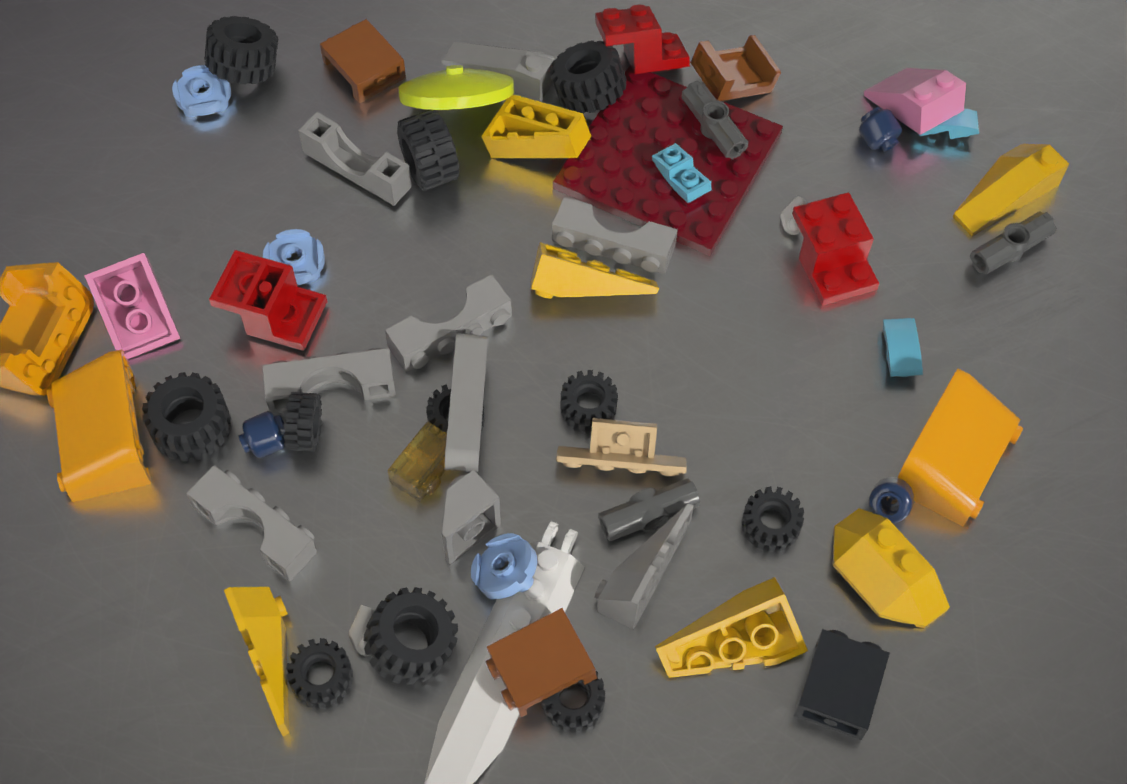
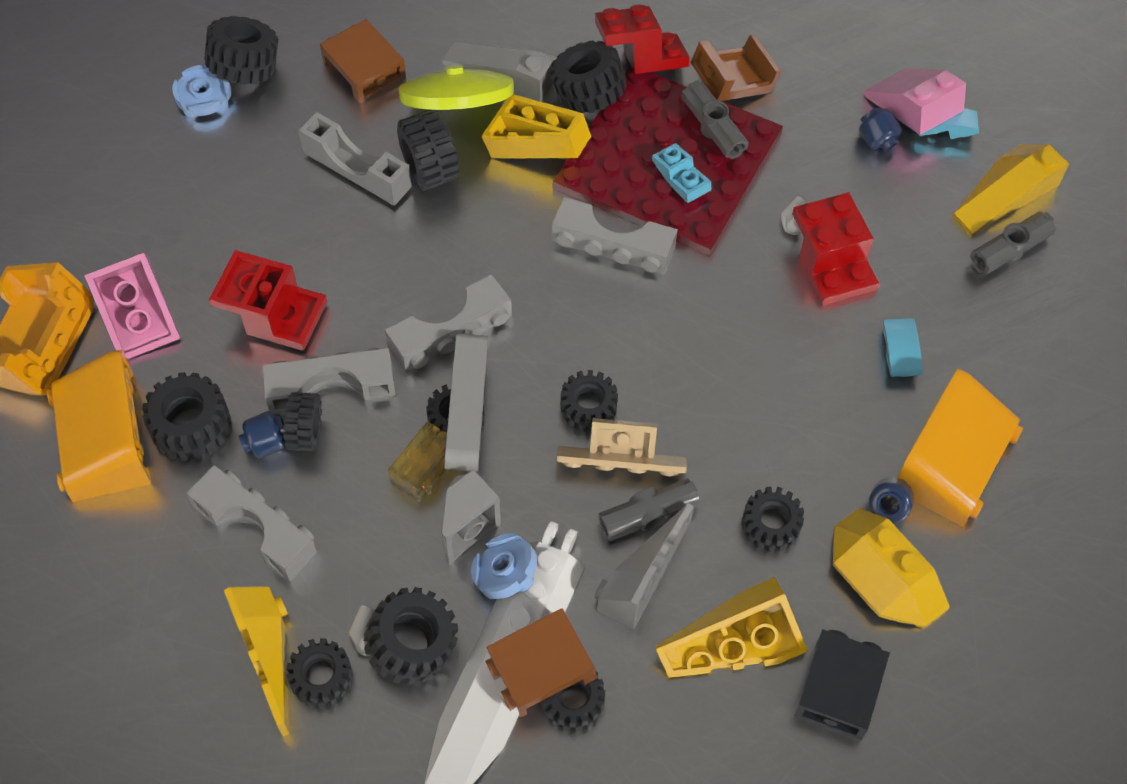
(307, 248): light blue plate -> none
(565, 275): yellow wedge -> none

